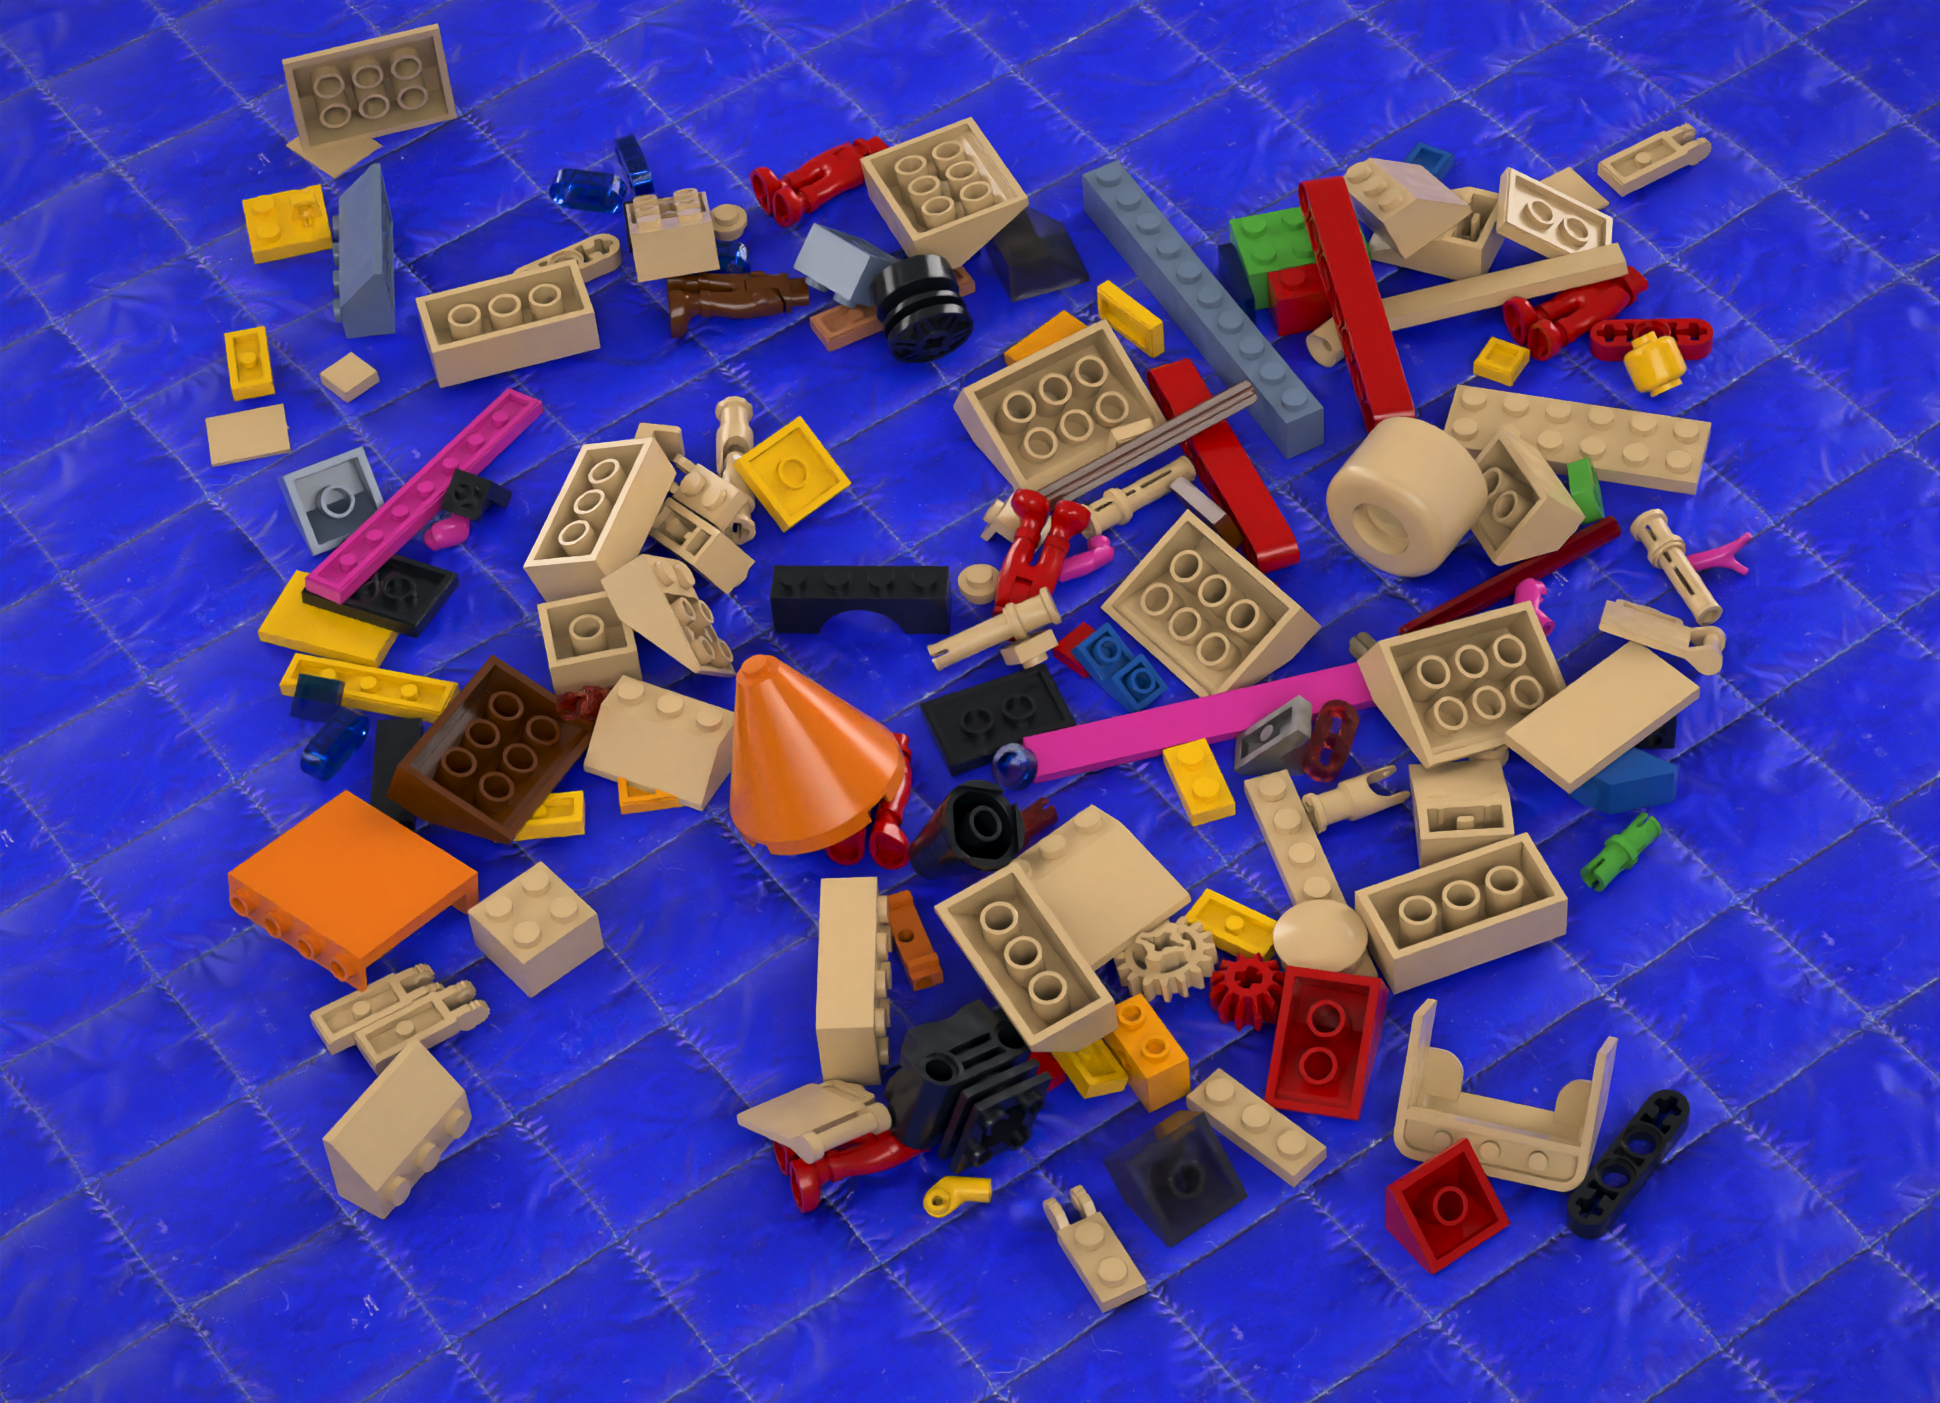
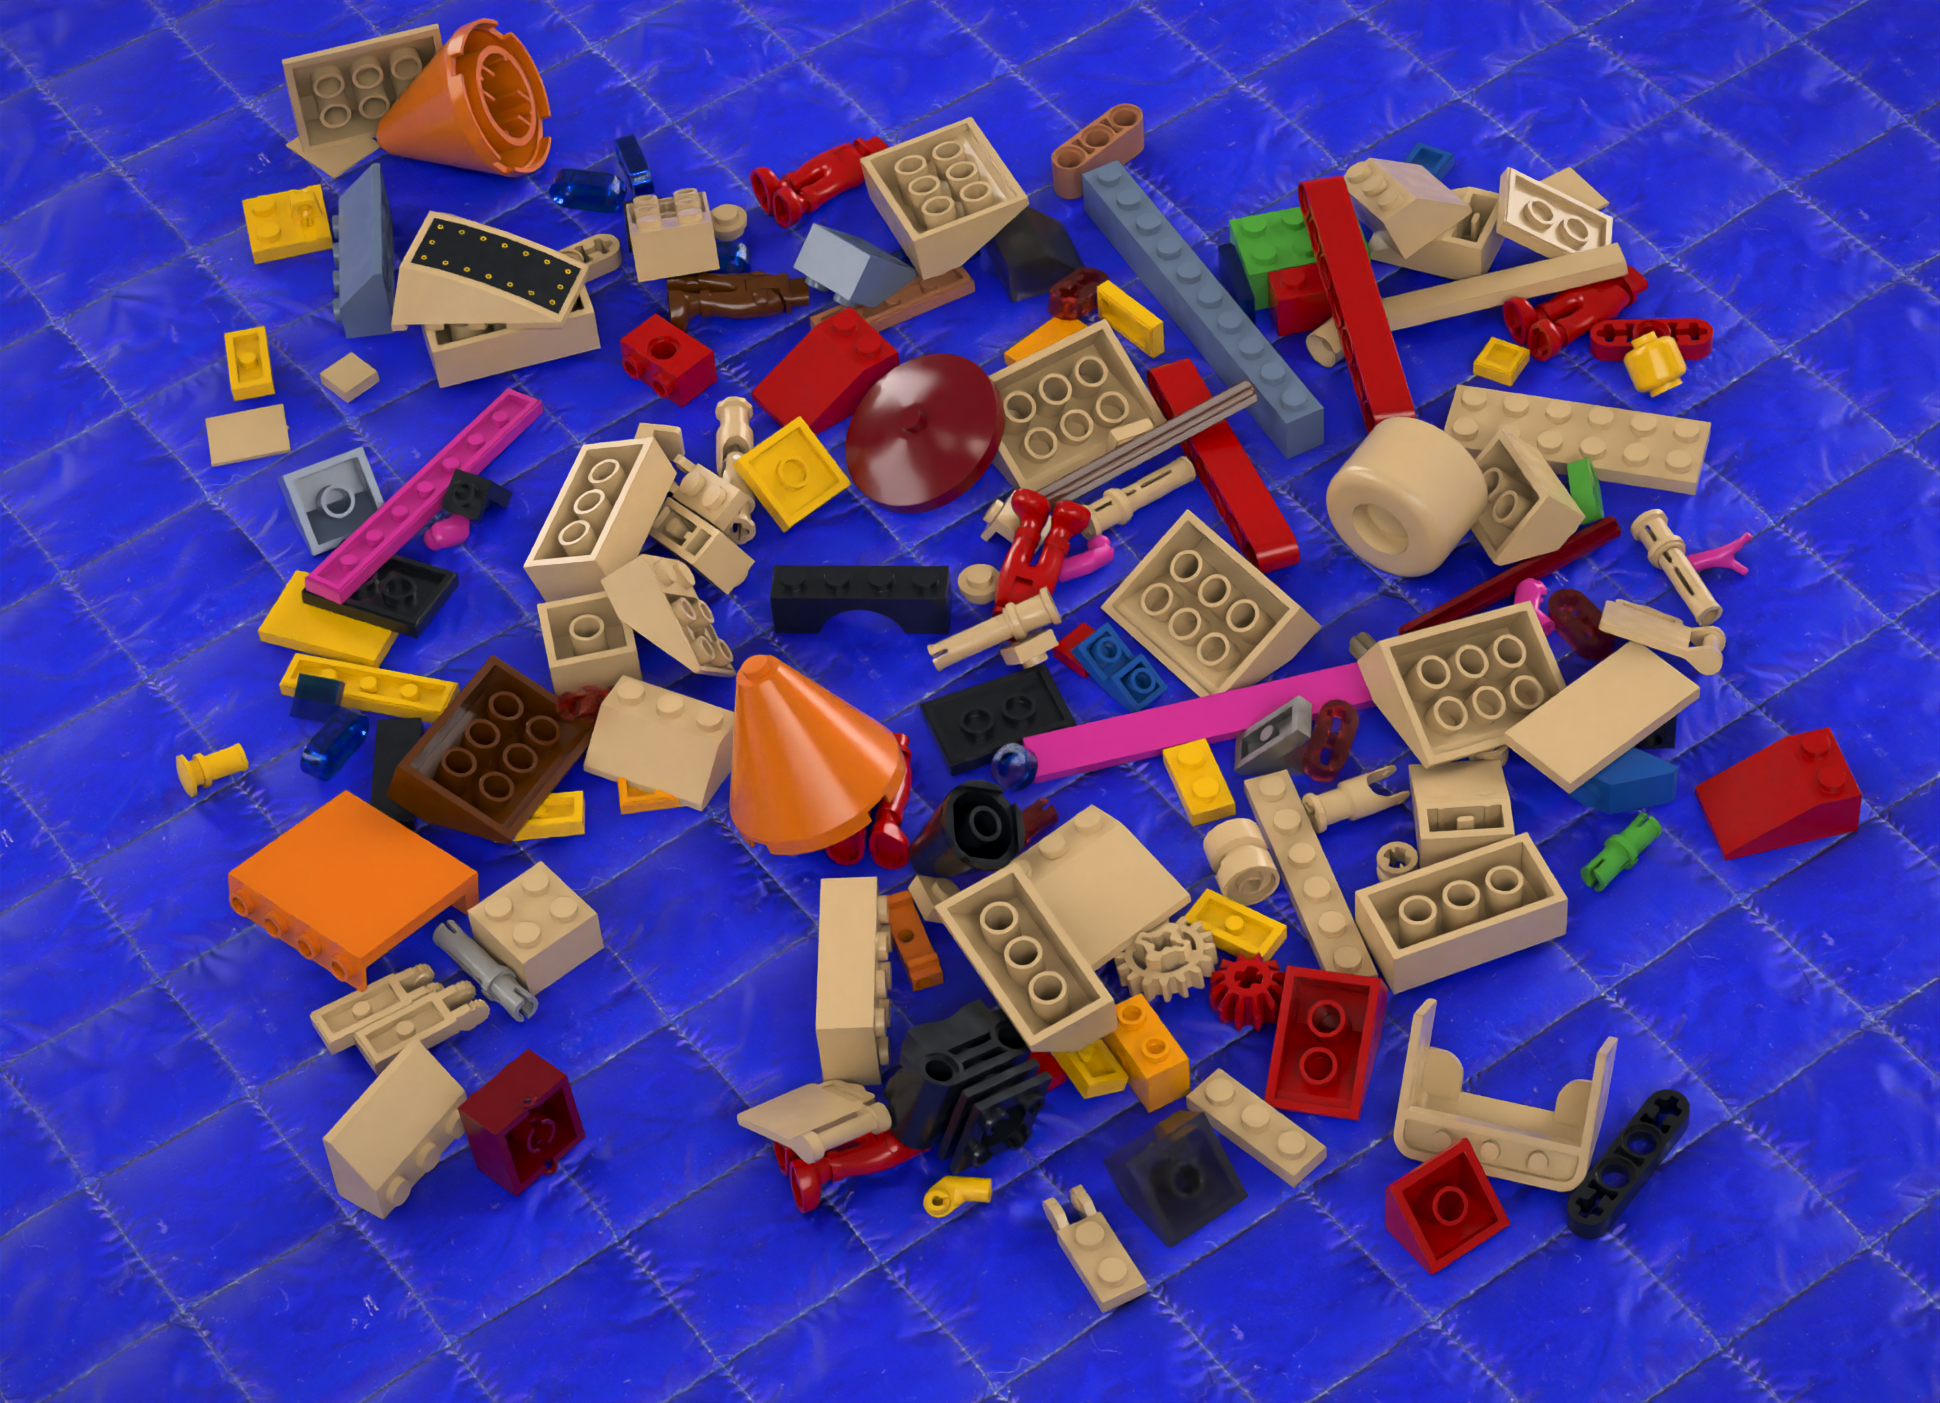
(207, 768): none -> yellow pin
(473, 106): none -> orange cone
(483, 277): none -> wedge
(495, 979): none -> light grey pin
(522, 1122): none -> dark red brick
(668, 360): none -> red brick
(827, 373): none -> red slope
(920, 308): black wheel -> none
(925, 433): none -> dark red dish
(930, 892): none -> tan plate
(1075, 293): none -> clear red beam
(1109, 138): none -> nougat beam
(1207, 511): tile -> none
(1241, 861): none -> tan wheel
(1321, 936): tan dish -> none
(1392, 853): none -> tan bush
(1575, 628): none -> clear red beam
(1653, 159): tan hinge -> none
(1782, 796): none -> red slope

